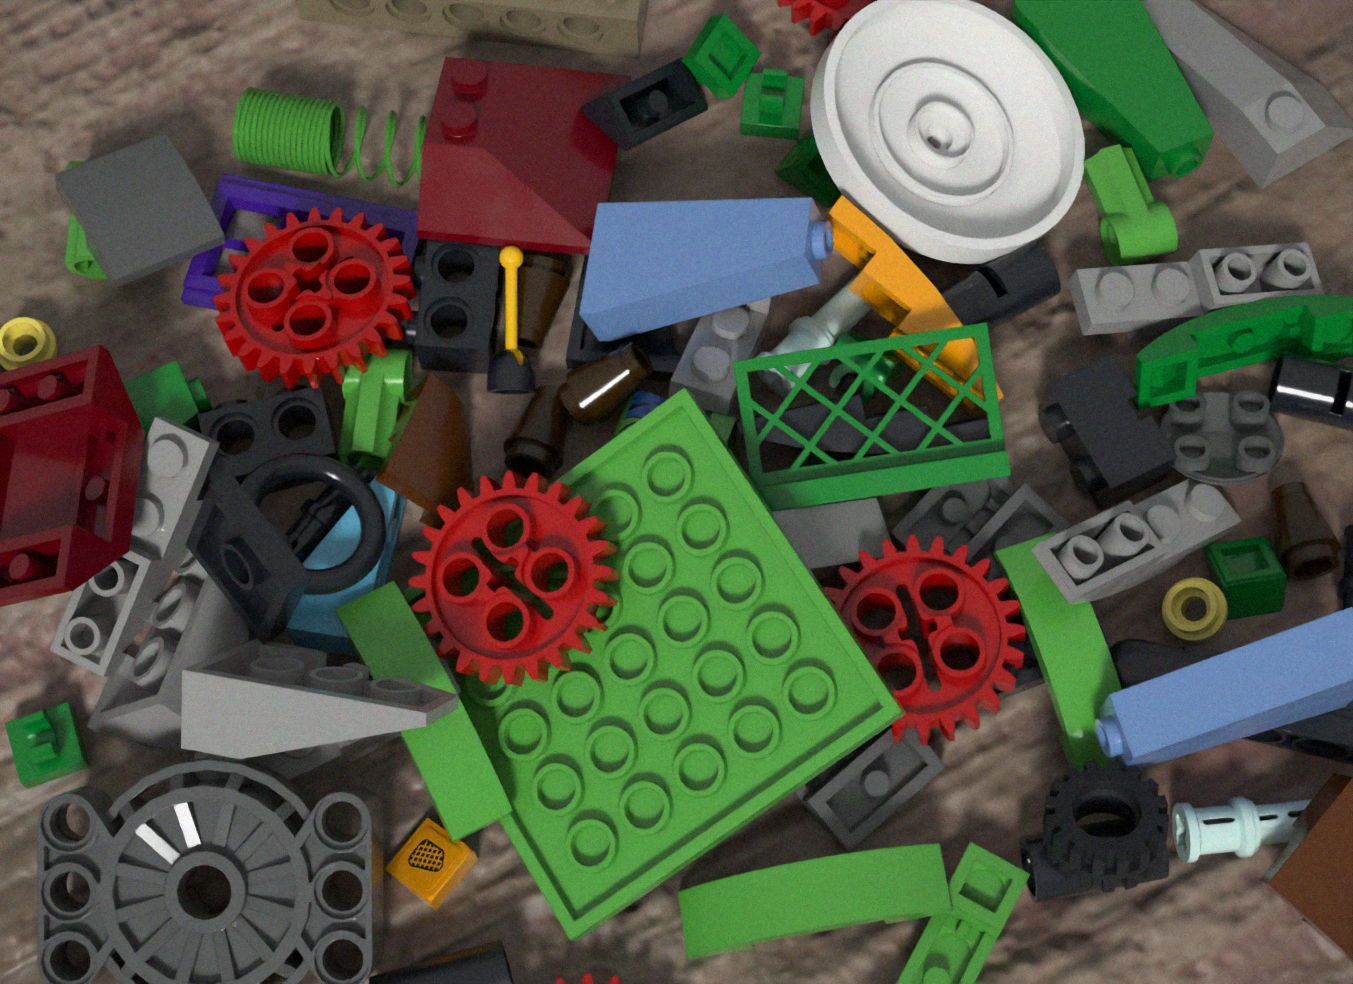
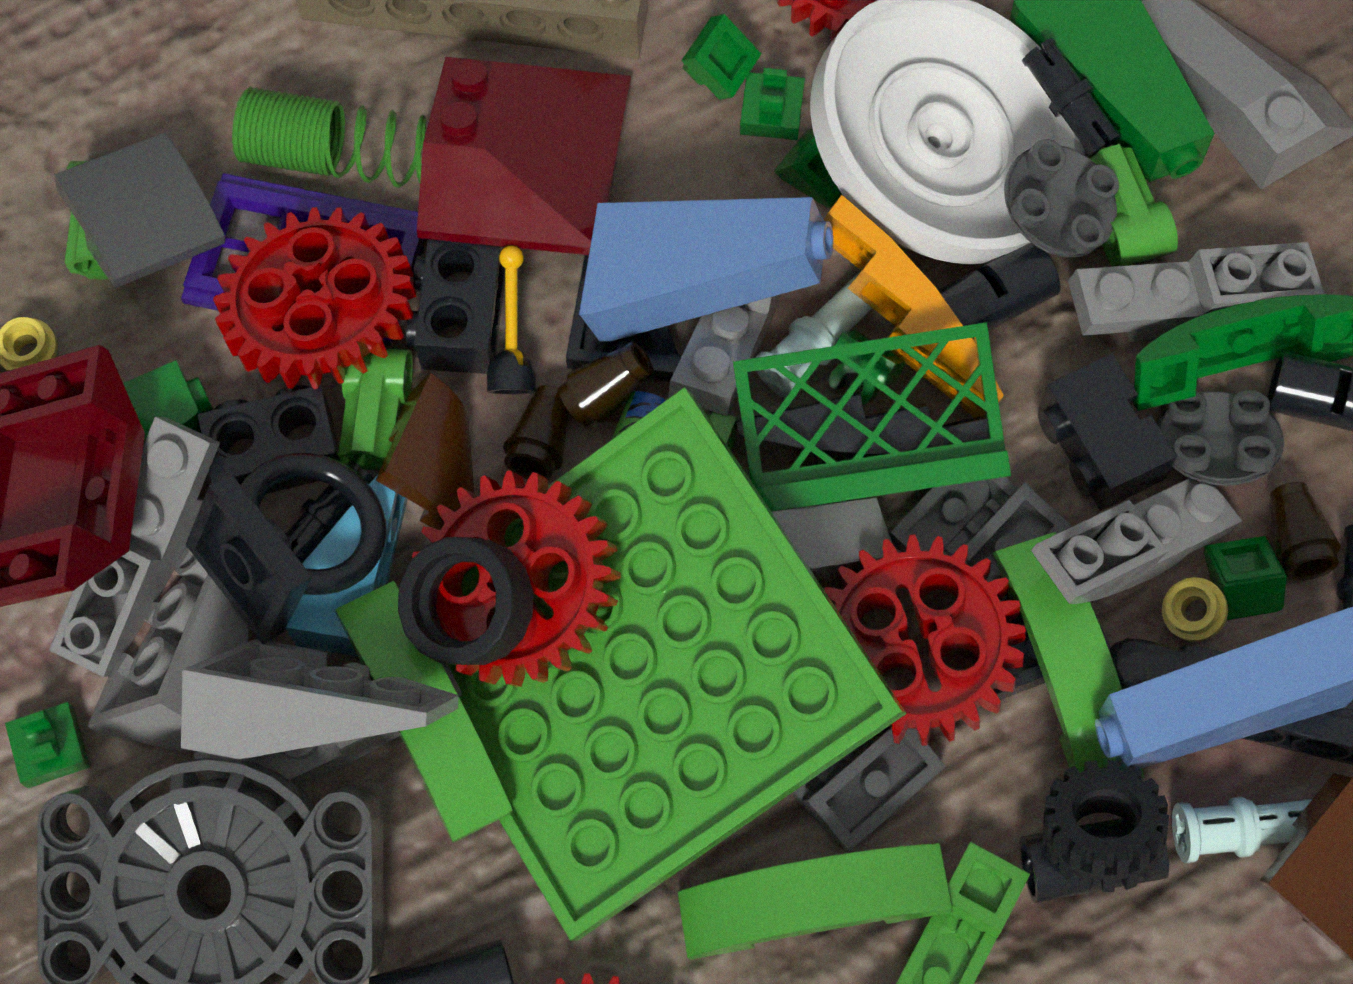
(419, 599): none -> black tyre
(431, 863): light orange slope -> none
(540, 296): dark brown cone -> none
(647, 105): black slope -> none
(1061, 199): none -> dark grey dish
(1071, 97): none -> black pin

